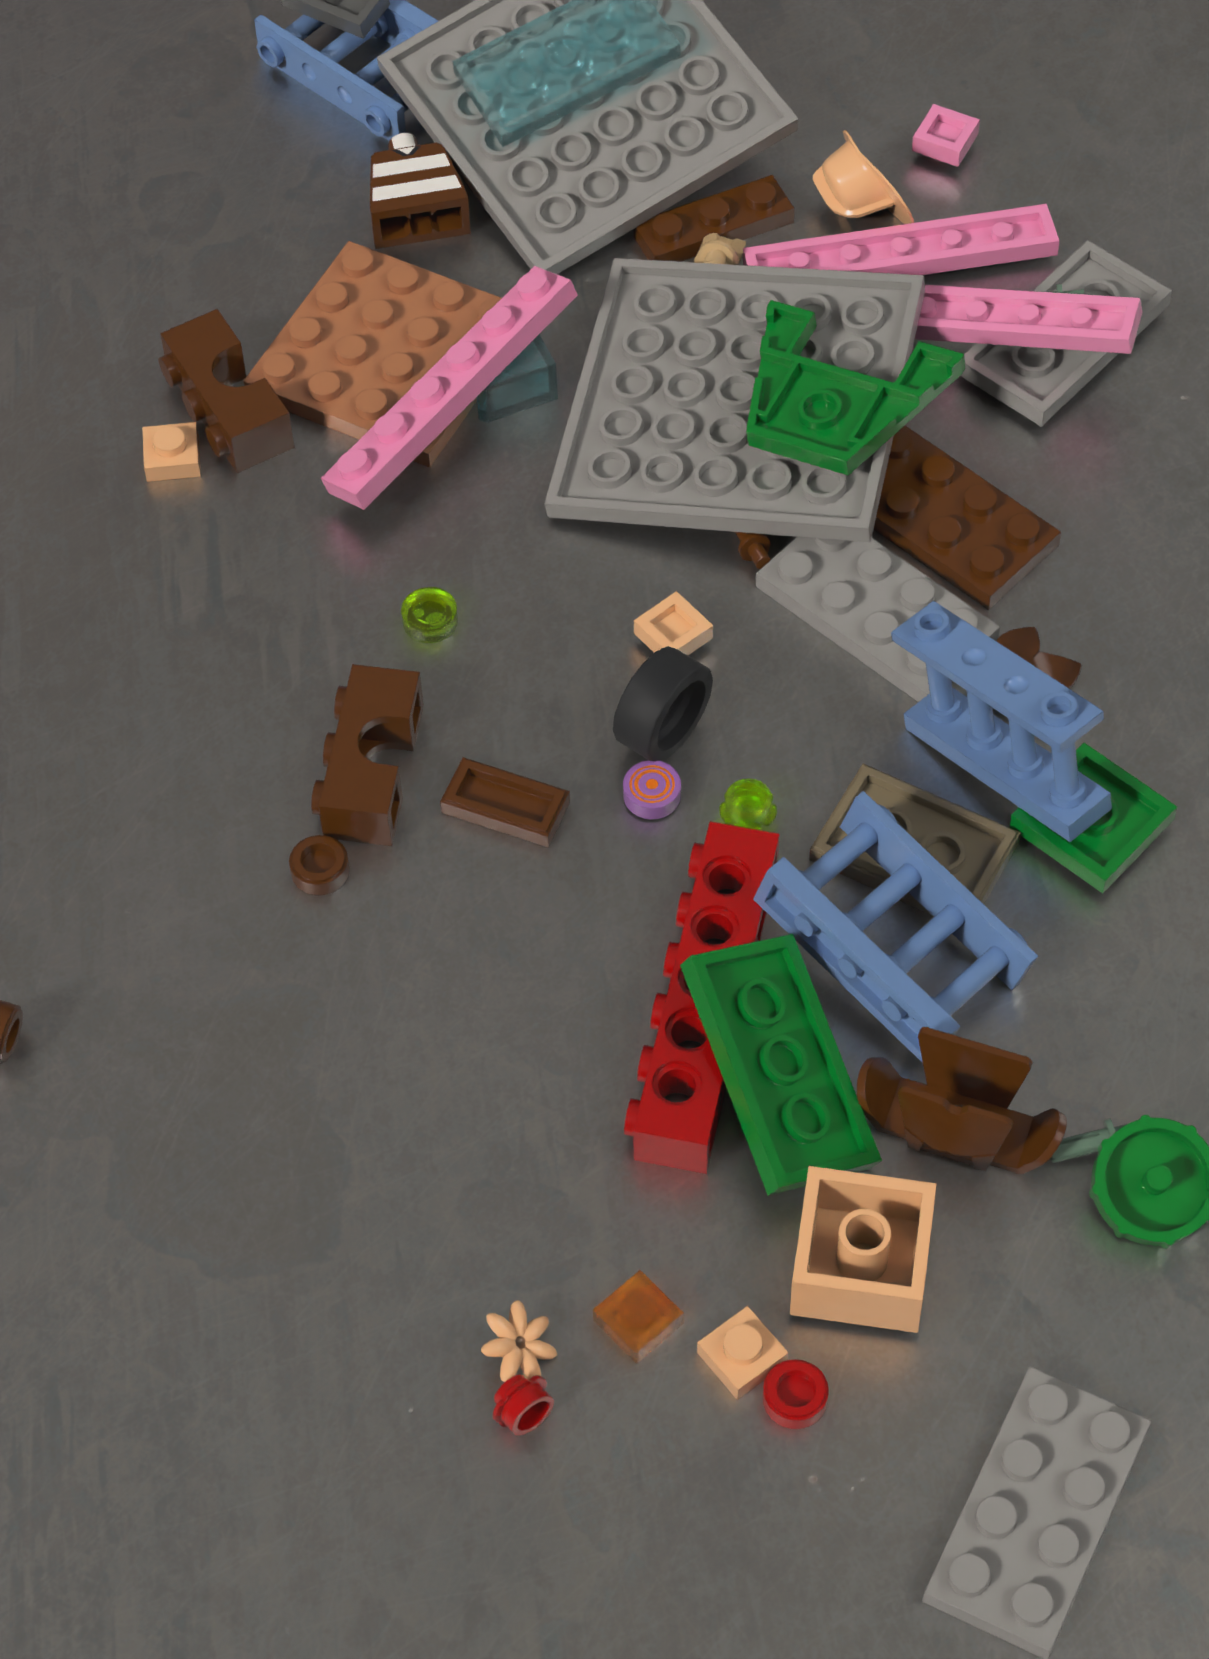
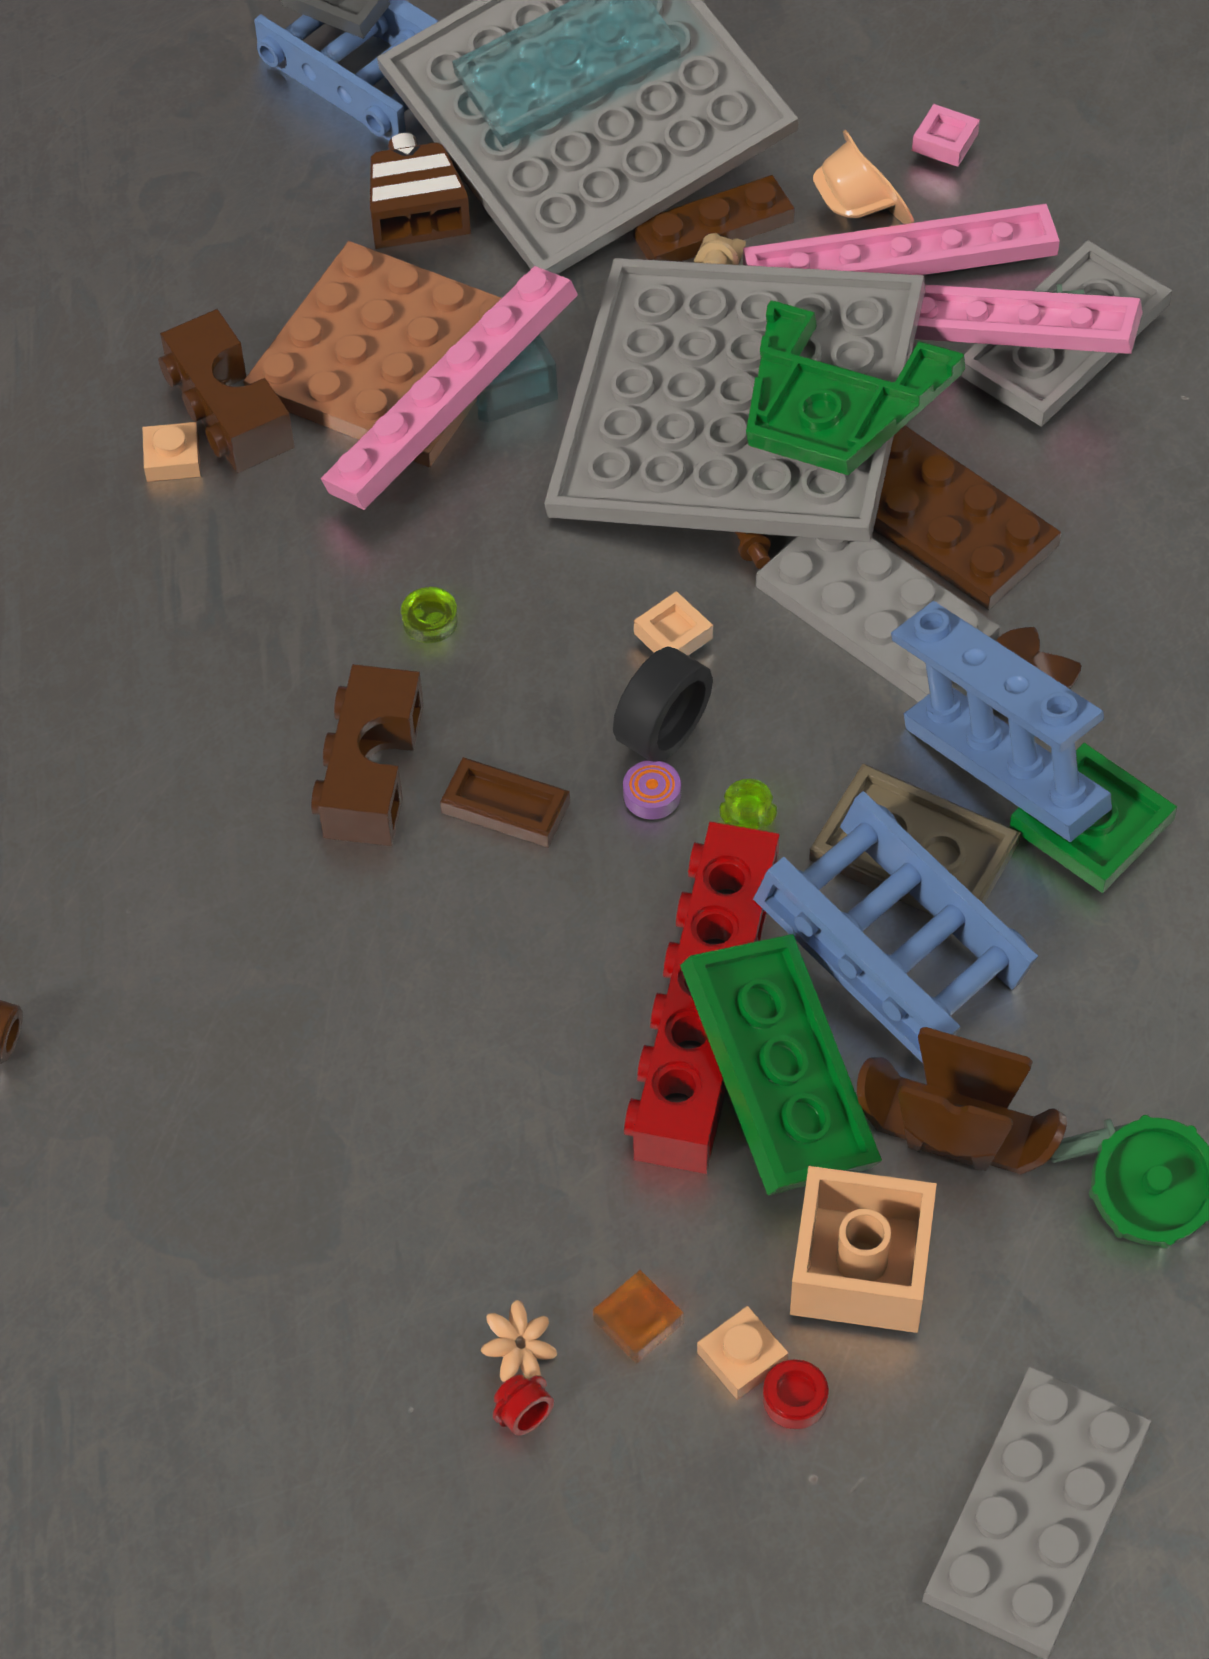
(319, 865): reddish brown tile -> none

